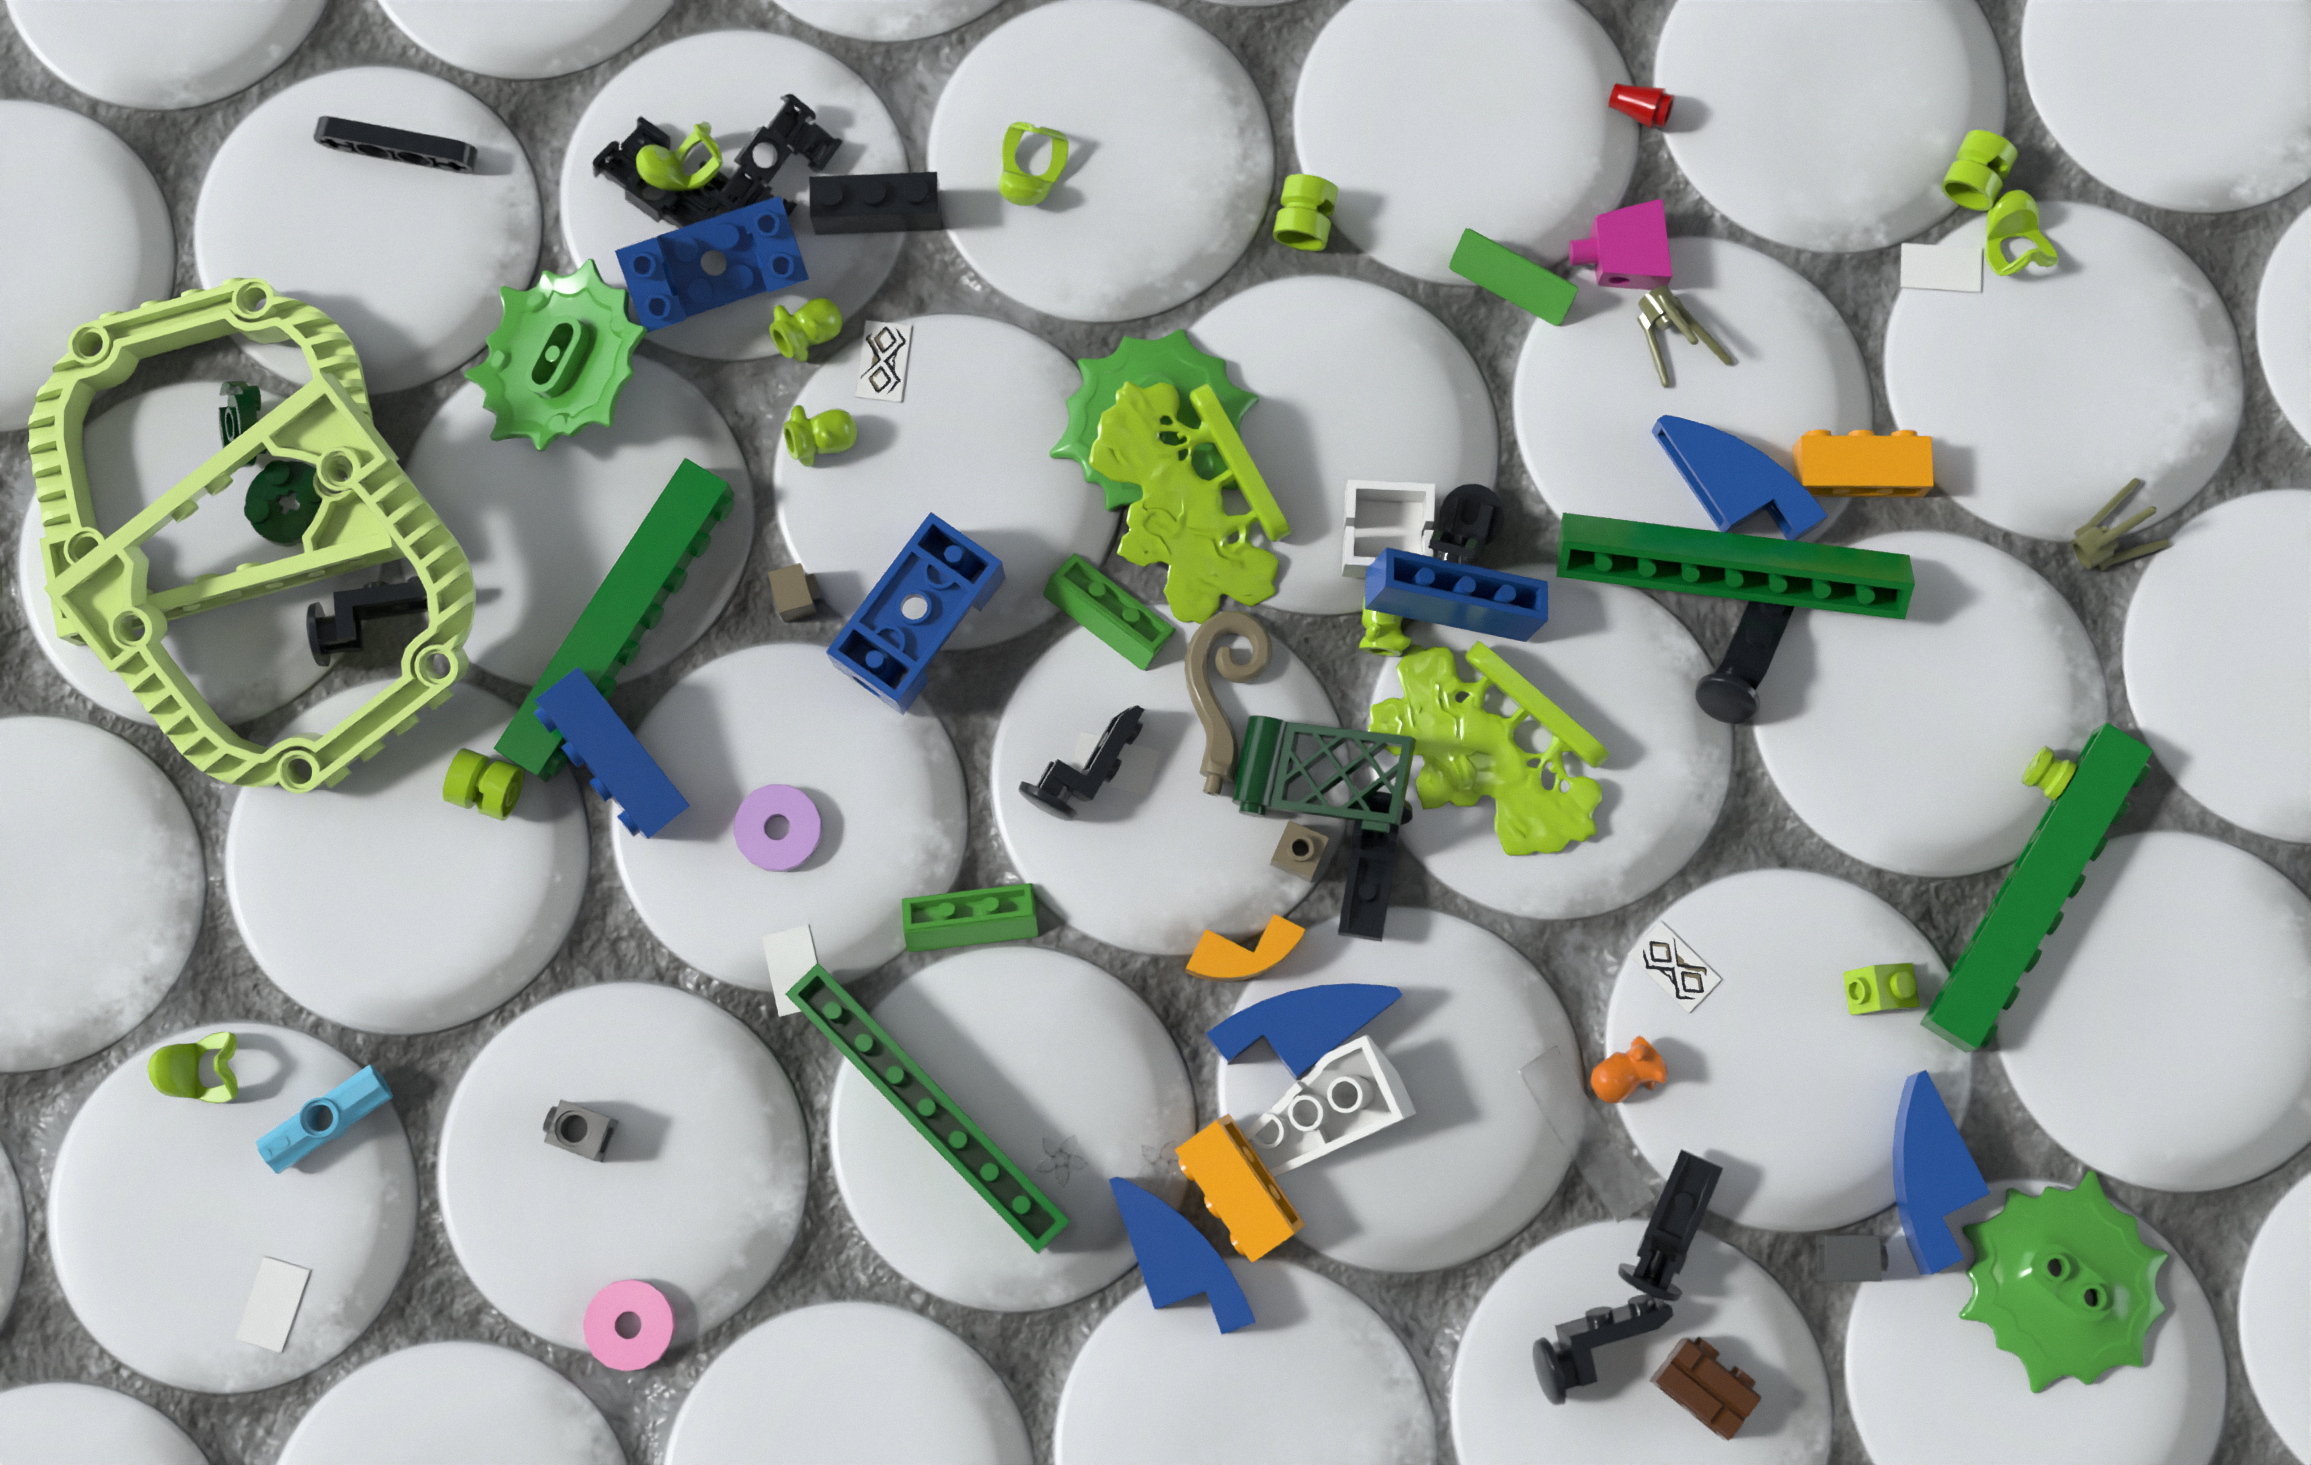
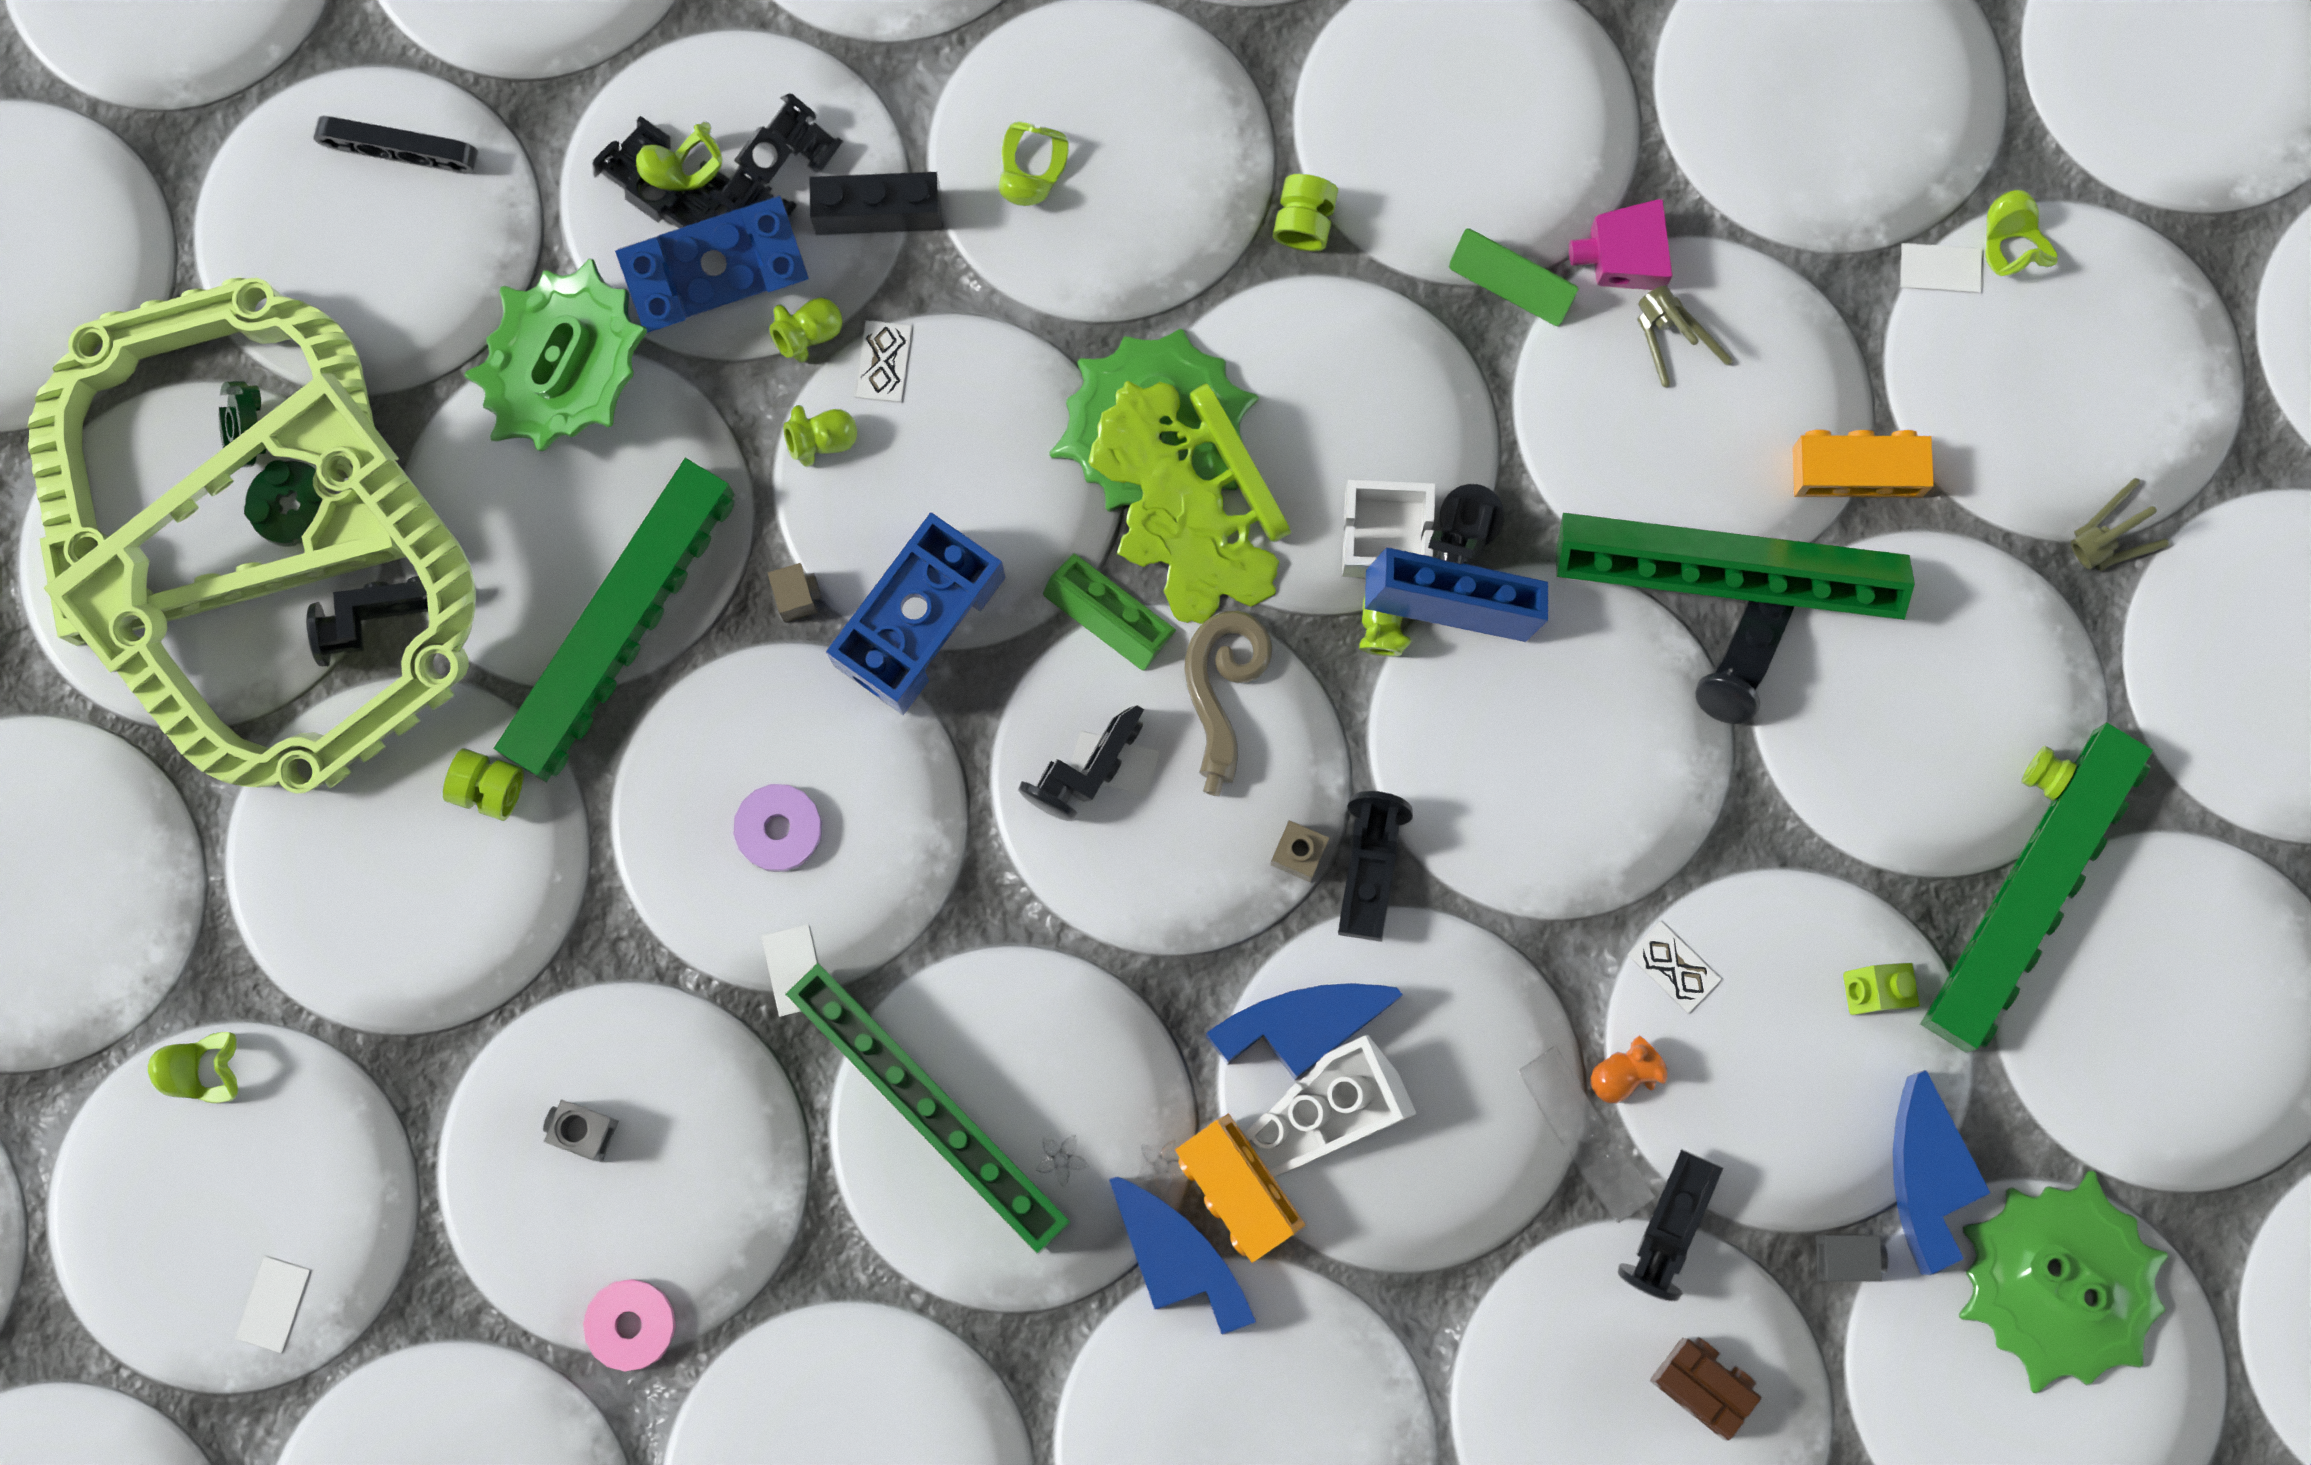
(301, 1133): medium azure piece -> none
(610, 753): blue brick -> none
(969, 917): bright green slope -> none
(1225, 961): light orange brick -> none
(1269, 760): dark green piece -> none
(1476, 753): lime plant -> none
(1574, 1362): black piece -> none
(1644, 104): red cone -> none
(1736, 478): blue slope -> none
(1979, 170): lime wheel -> none

